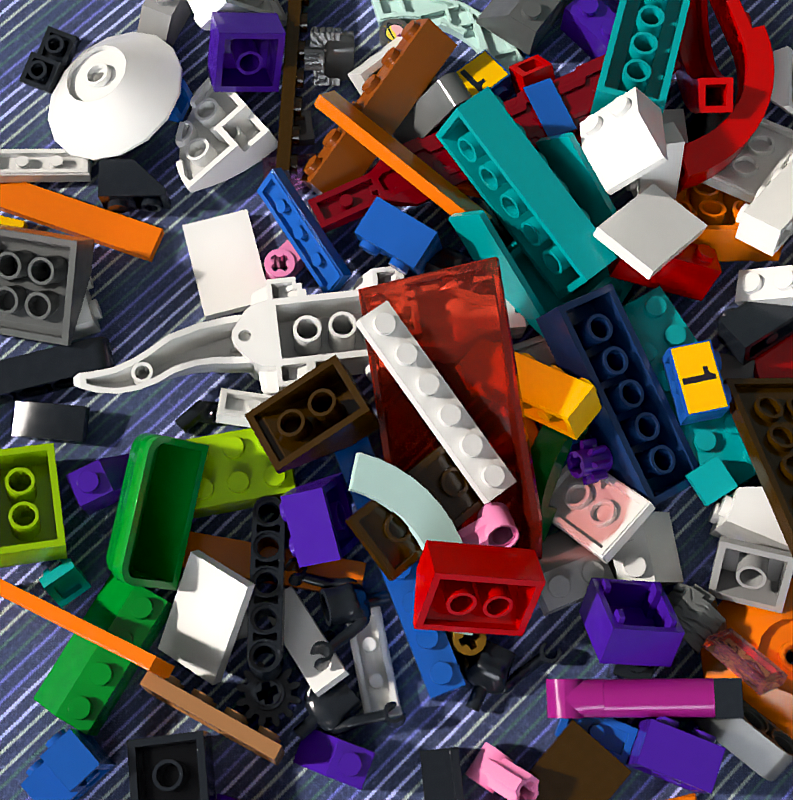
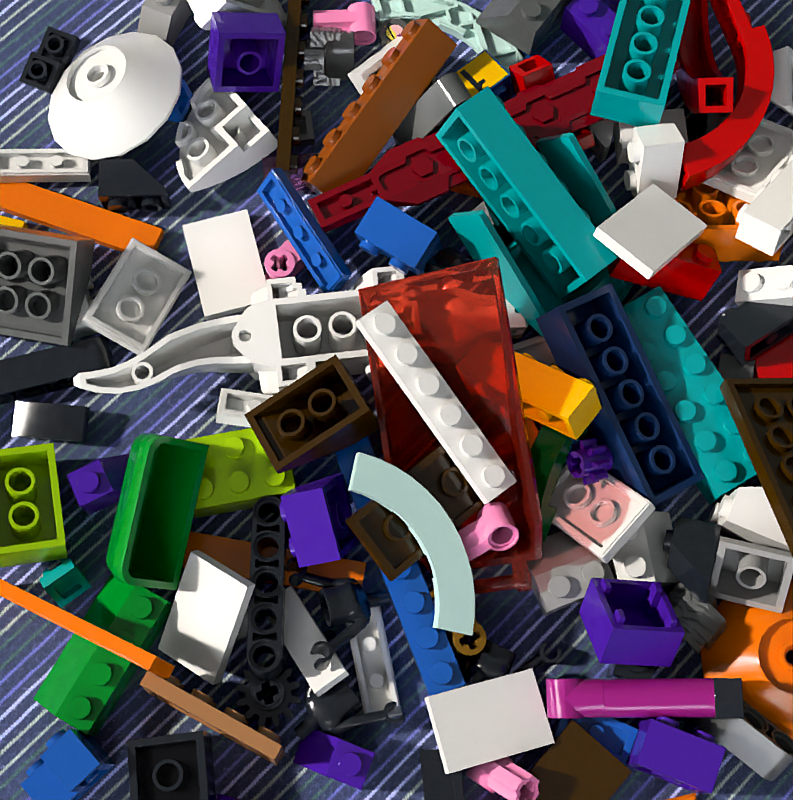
(136, 297): none -> white tile
(199, 412): black arm -> none
(358, 18): none -> bright pink piece
(394, 154): orange tile -> none
(476, 588): red slope -> none
(489, 720): none -> white tile
(549, 107): blue sticker -> none
(624, 140): white slope -> none
(692, 554): none -> black slope
(696, 382): brick -> none
(711, 480): teal tile -> none
(745, 661): clear pink tile -> none

